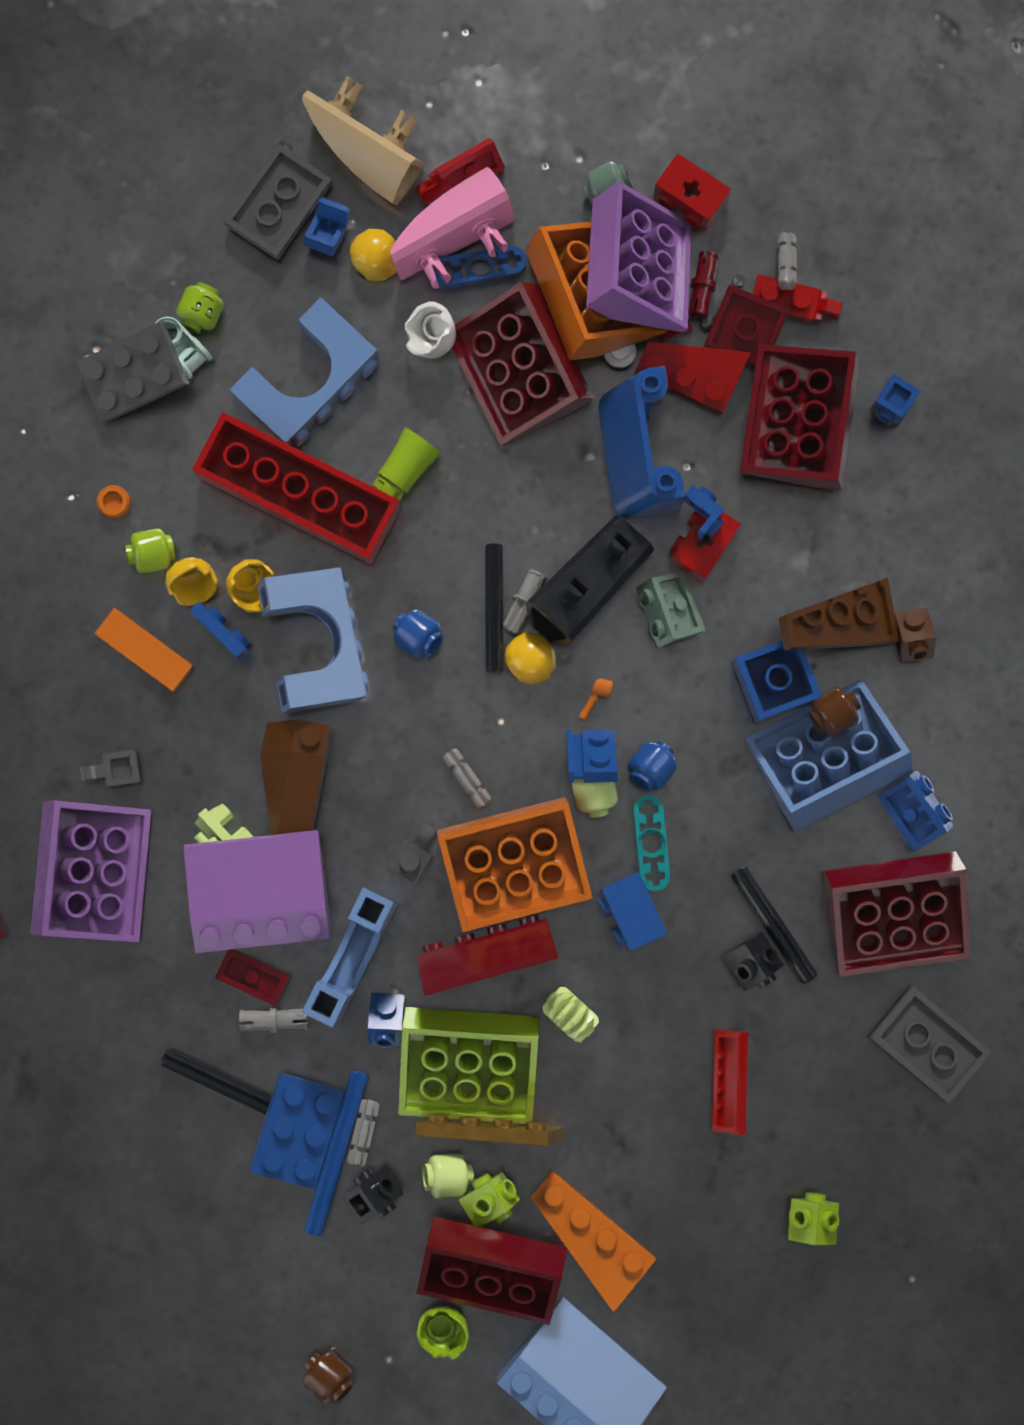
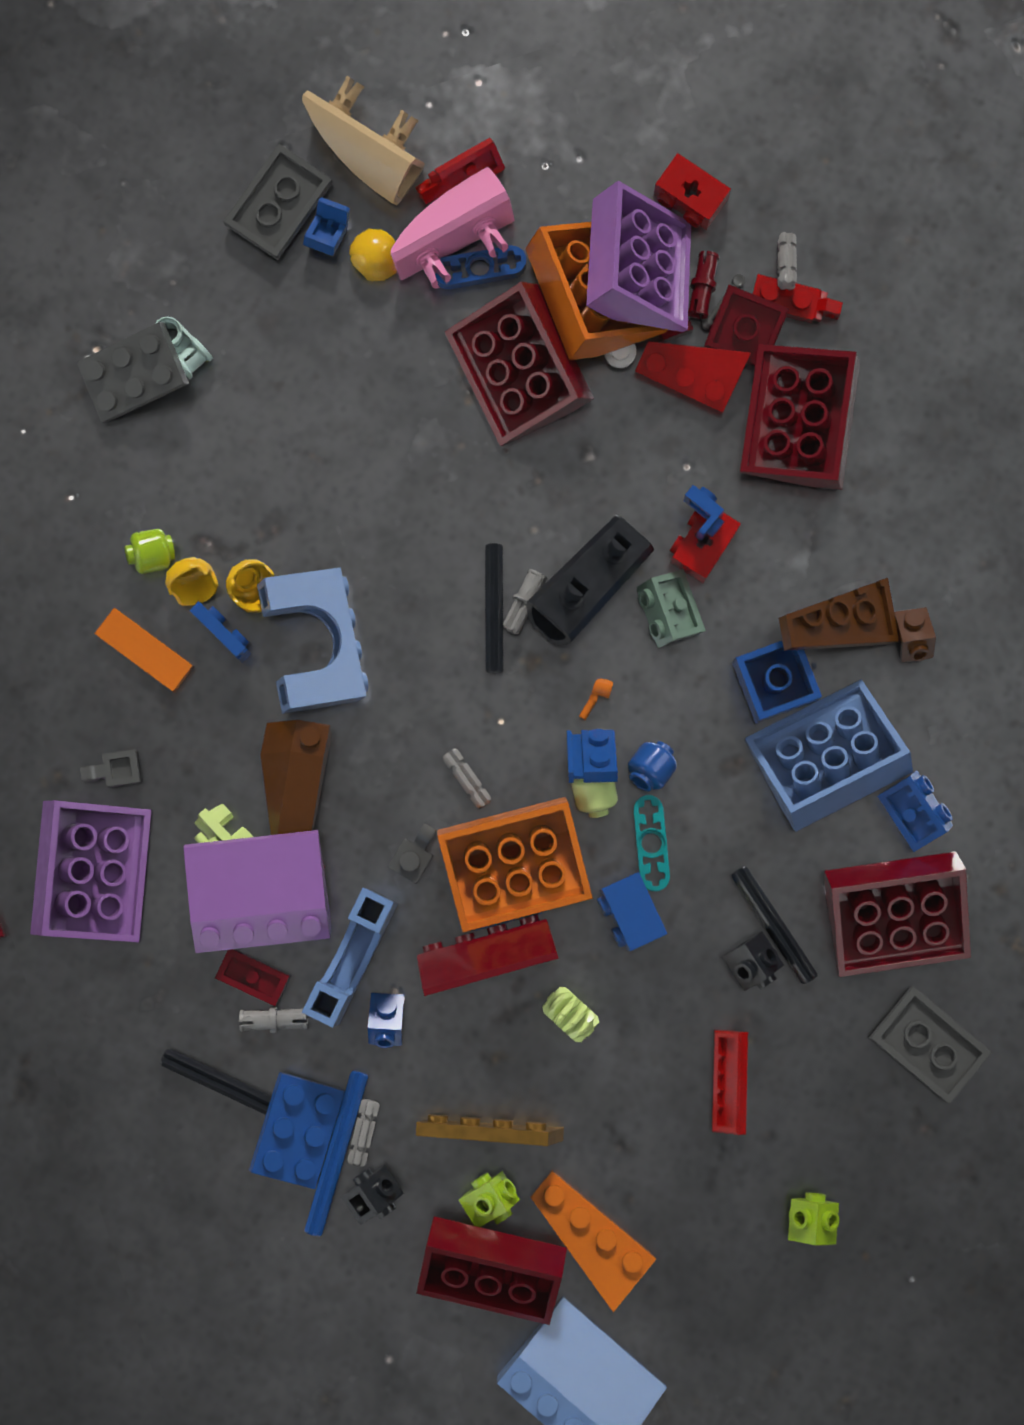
(113, 502): orange tile -> none
(200, 307): lime head -> none
(293, 417): medium blue arch -> none
(296, 488): red brick -> none
(328, 1377): reddish brown head -> none
(405, 464): lime plant -> none
(417, 634): blue head -> none
(430, 331): white hair -> none
(443, 1332): lime hair -> none
(447, 1175): yellowish green head -> none
(468, 1064): lime slope -> none
(530, 658): yellow hair -> none
(605, 176): sand green head -> none
(634, 483): blue windscreen -> none
(835, 712): reddish brown head -> none
(894, 400): blue bracket -> none

